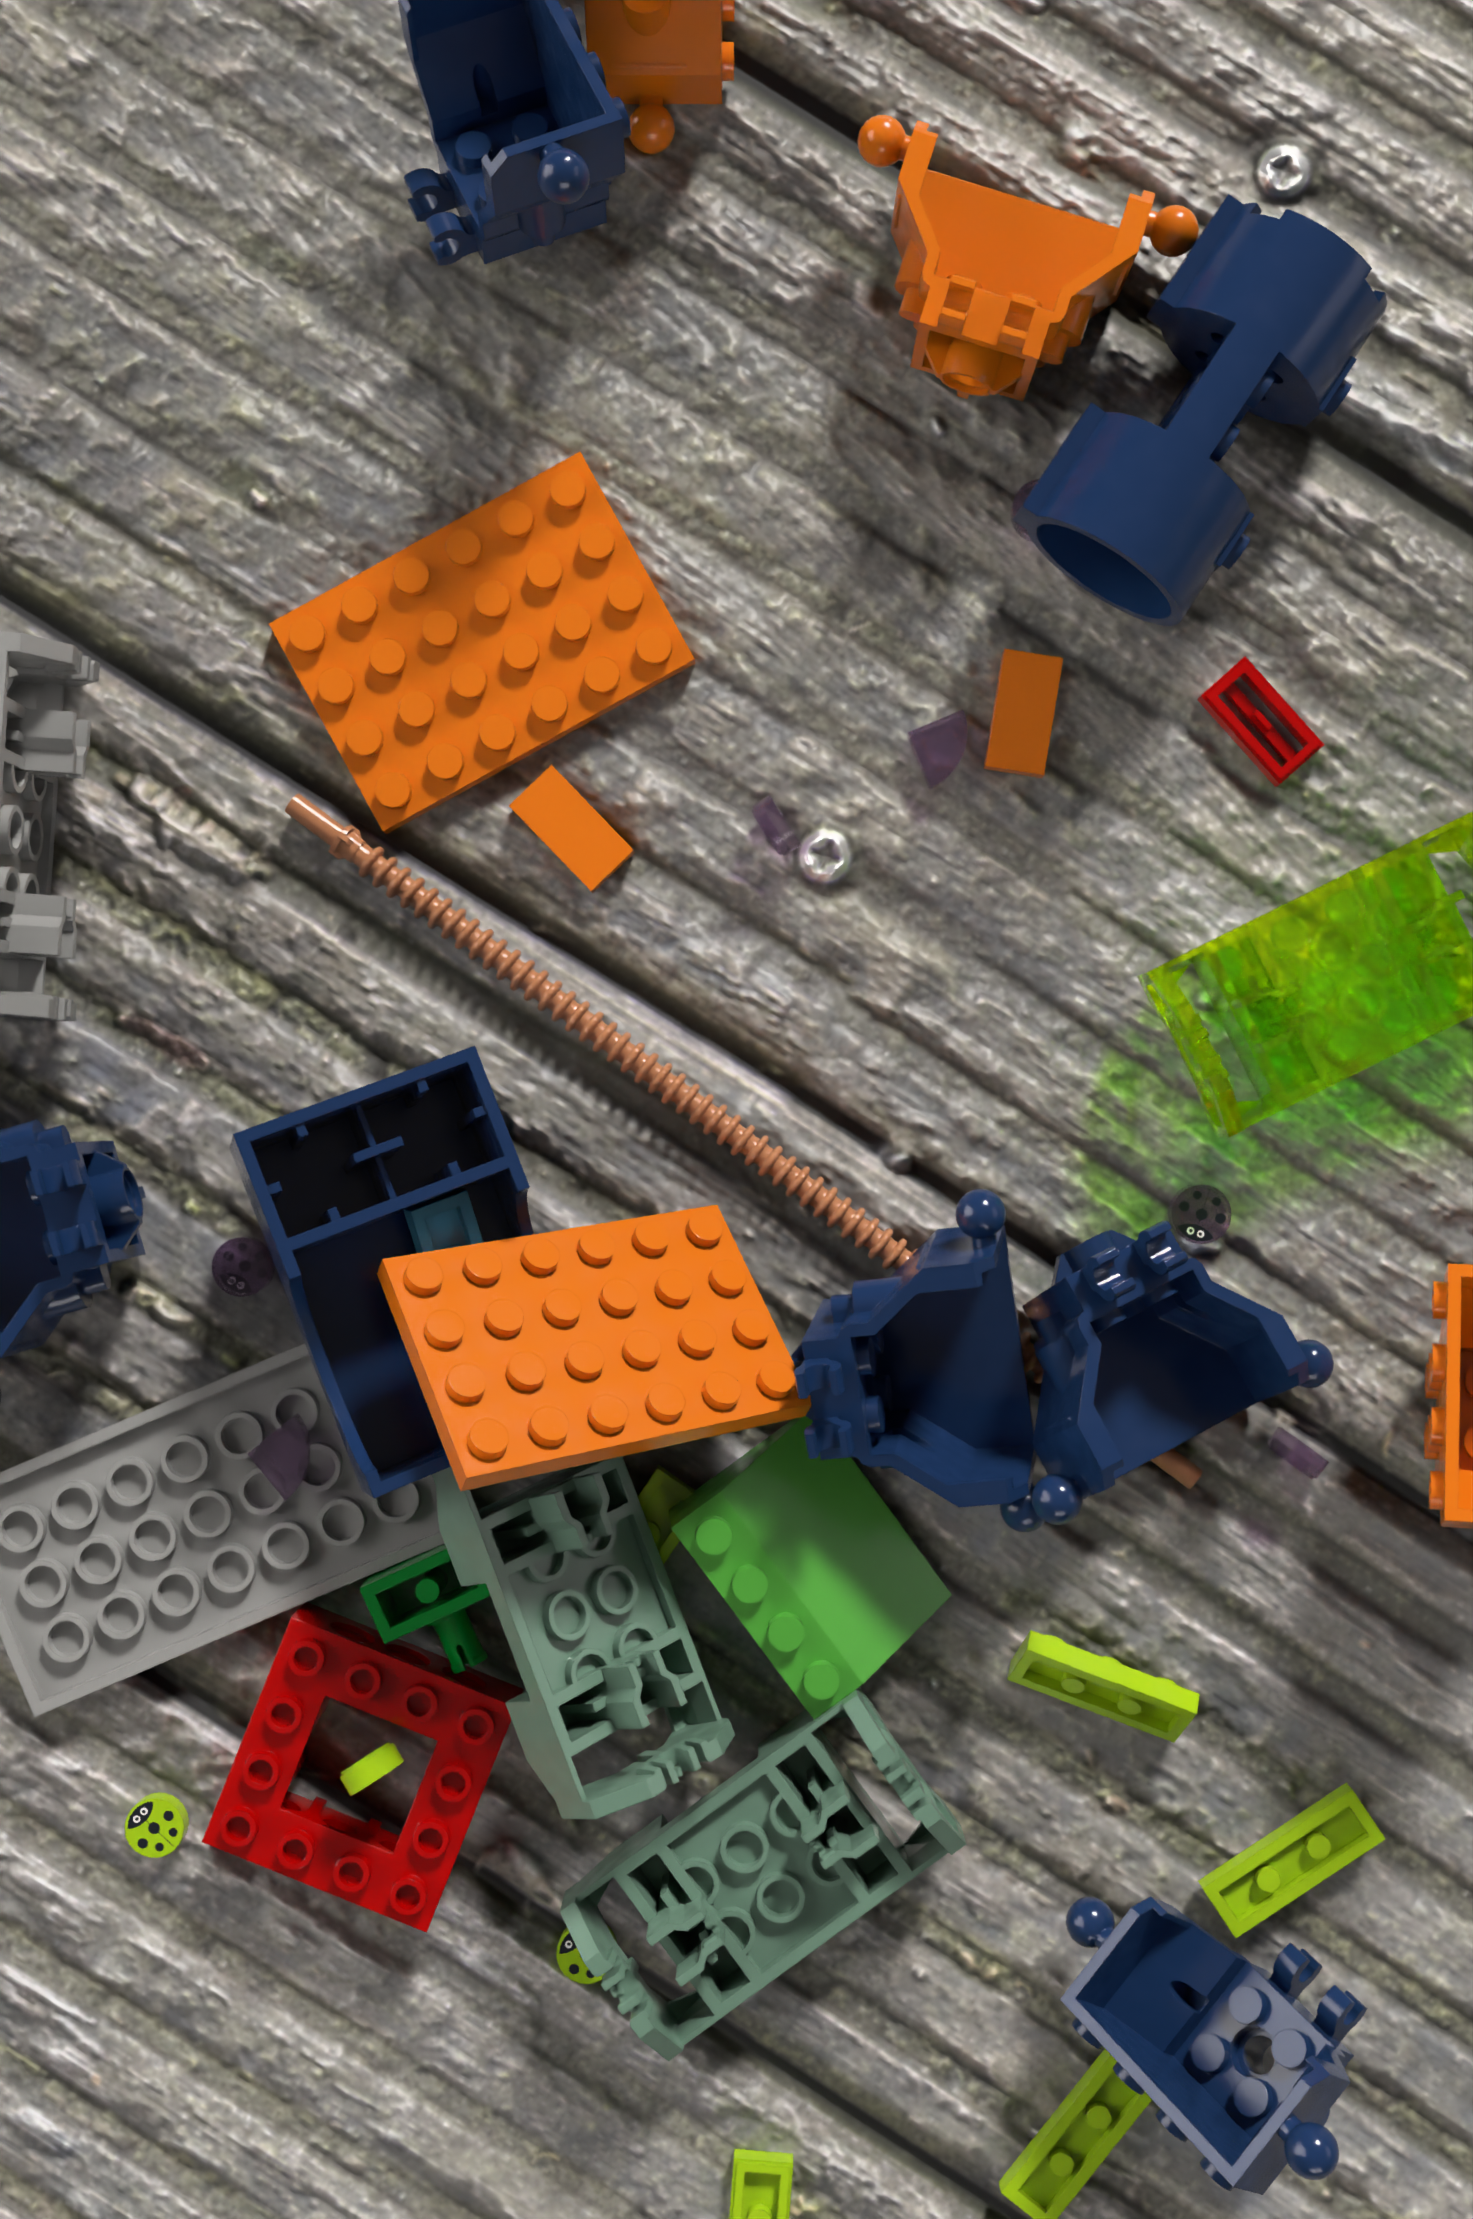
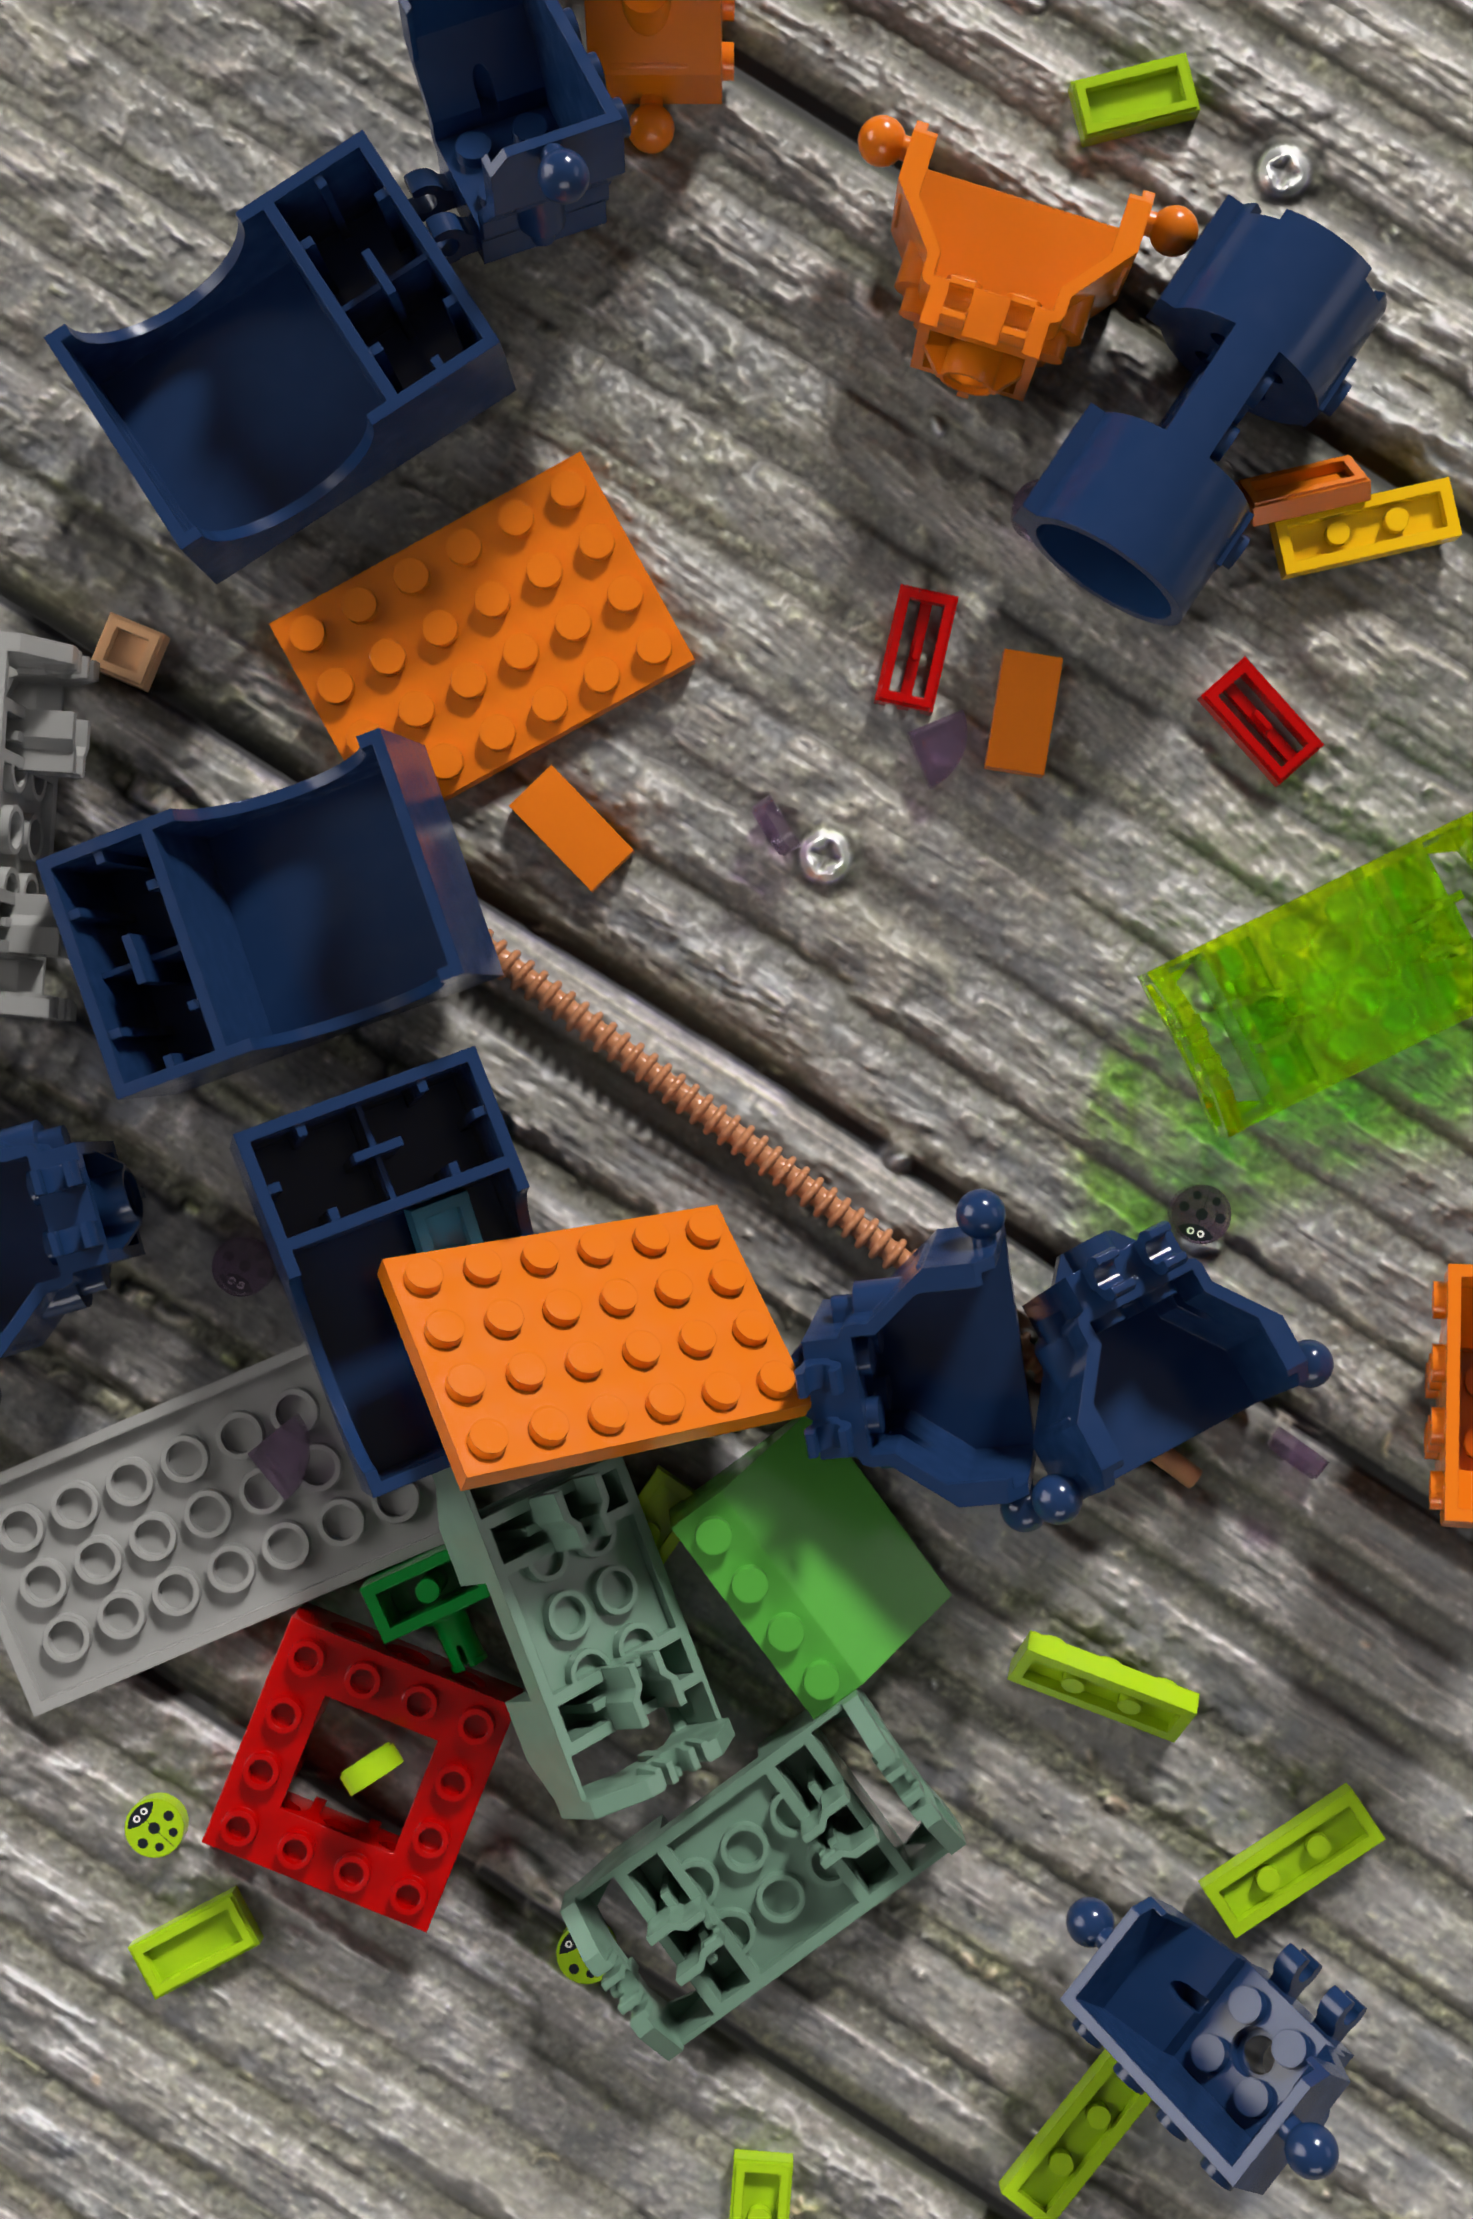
(130, 651): none -> light nougat tile
(196, 1942): none -> lime tile
(269, 920): none -> dark blue piece
(295, 366): none -> dark blue piece
(904, 699): none -> red tile
(1133, 100): none -> lime tile
(1305, 490): none -> orange tile
(1367, 530): none -> yellow plate

